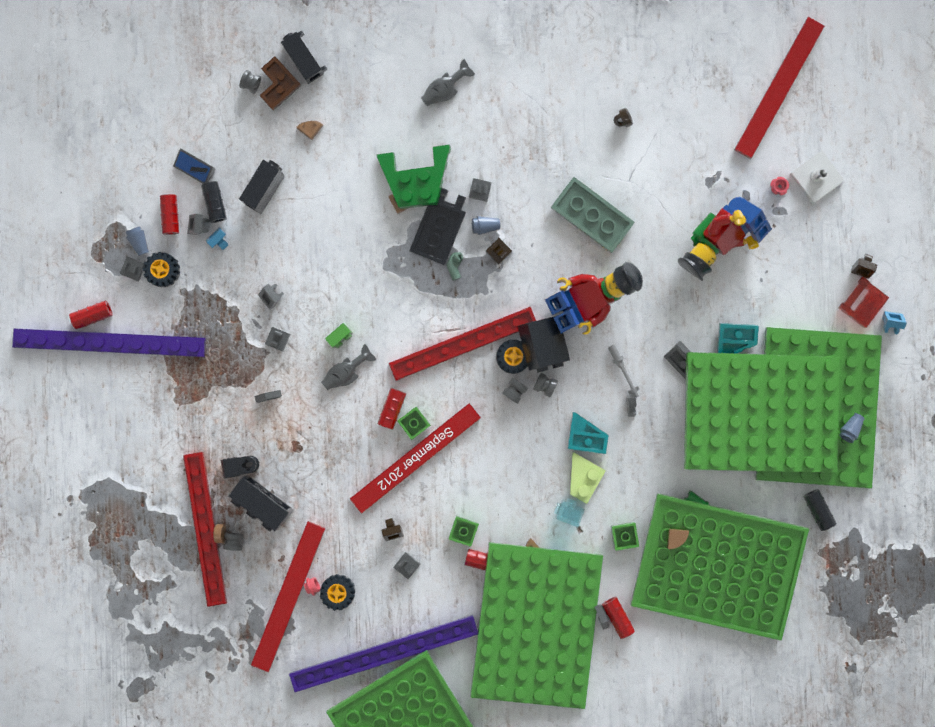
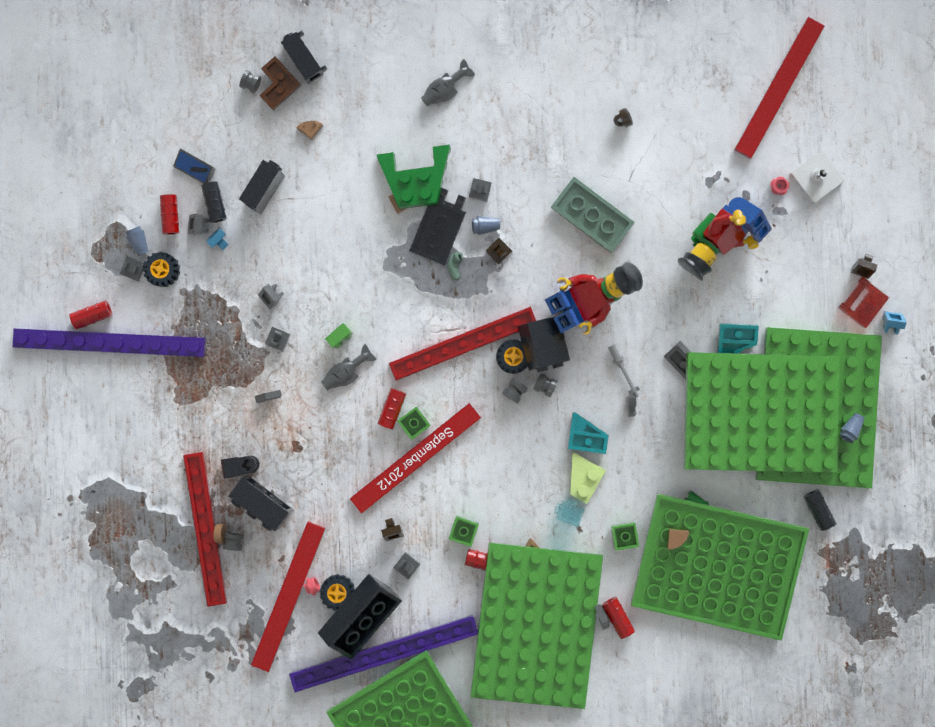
(359, 616): none -> black brick

